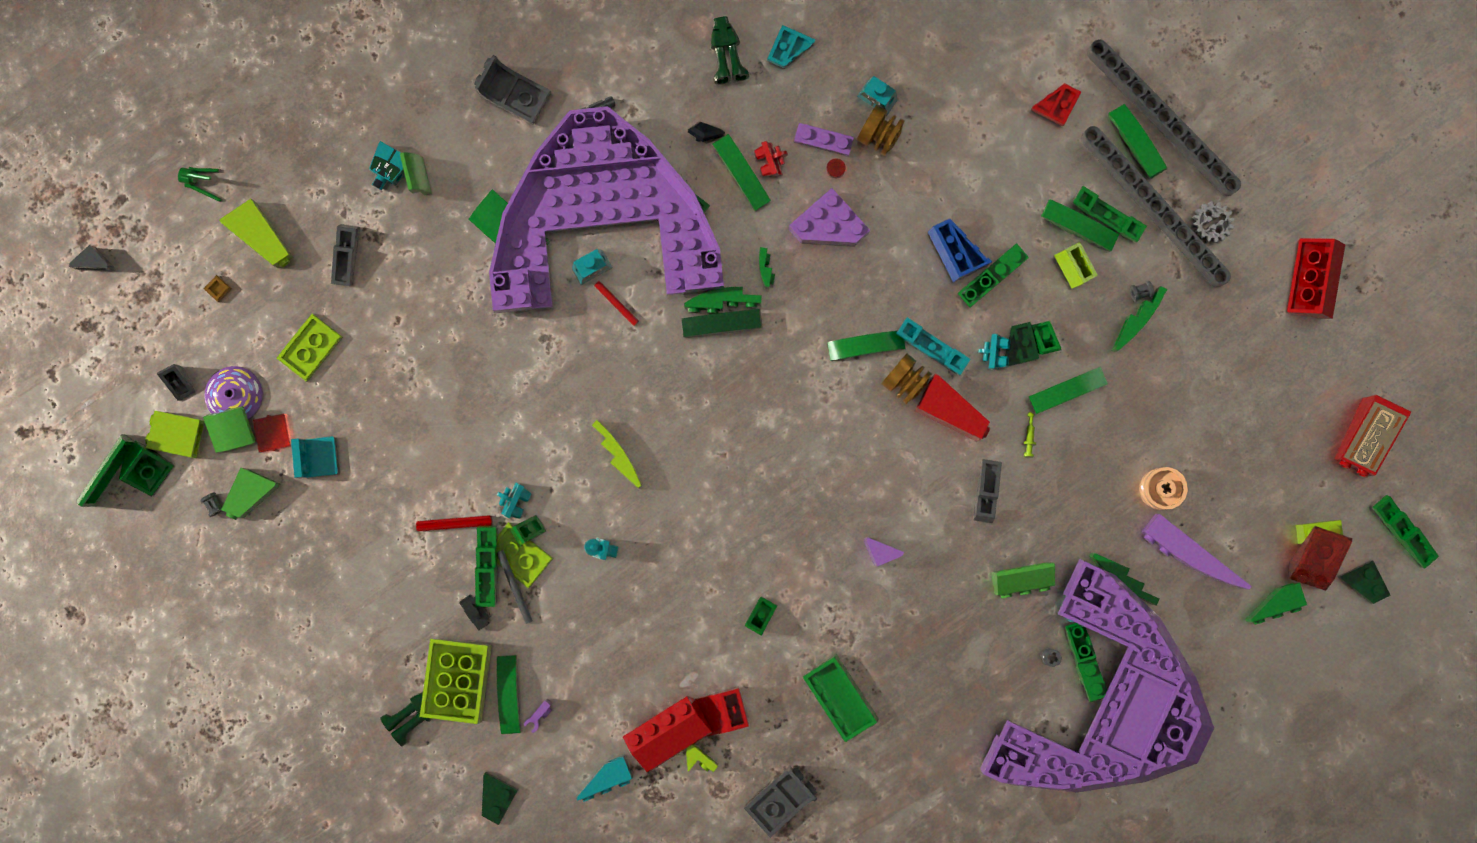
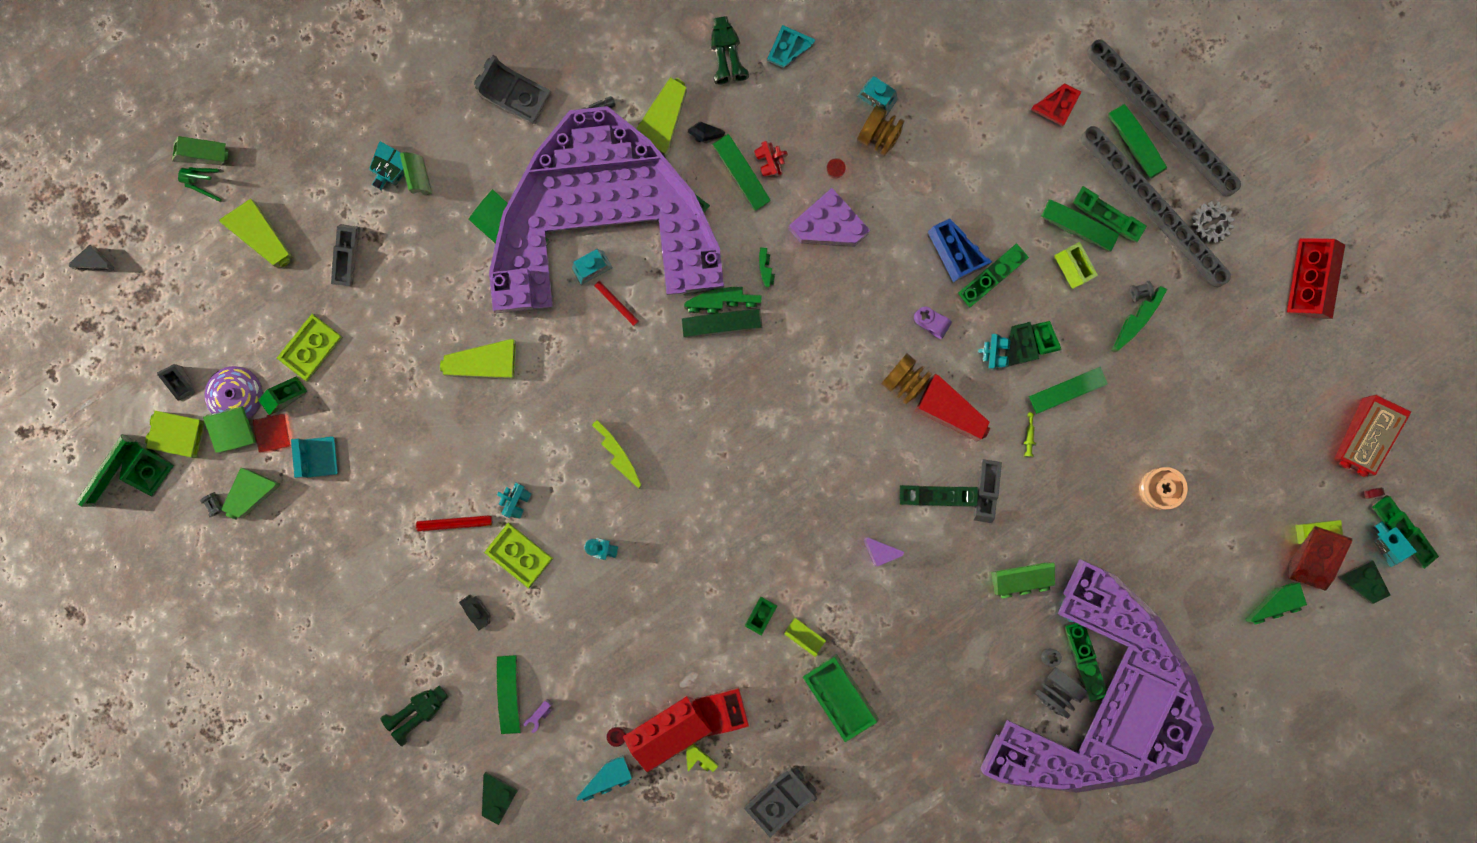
(199, 151): none -> bright green slope
(217, 288): pearl gold tile -> none
(282, 395): none -> green slope
(455, 681): lime slope -> none
(486, 361): none -> lime slope
(486, 566): green slope -> none
(514, 586): dark grey bar -> none
(527, 530): green slope -> none
(615, 736): none -> dark red tile
(663, 115): none -> lime slope
(804, 637): none -> lime panel
(823, 139): medium lavender plate -> none
(865, 345): green slope -> none
(932, 346): teal slope -> none
(934, 322): none -> medium lavender piece
(938, 495): none -> dark green slope
(1061, 693): none -> dark grey wheel
(1122, 572): green slope -> none
(1188, 552): medium lavender slope -> none
(1374, 493): none -> dark red tile
(1394, 550): none -> teal torso

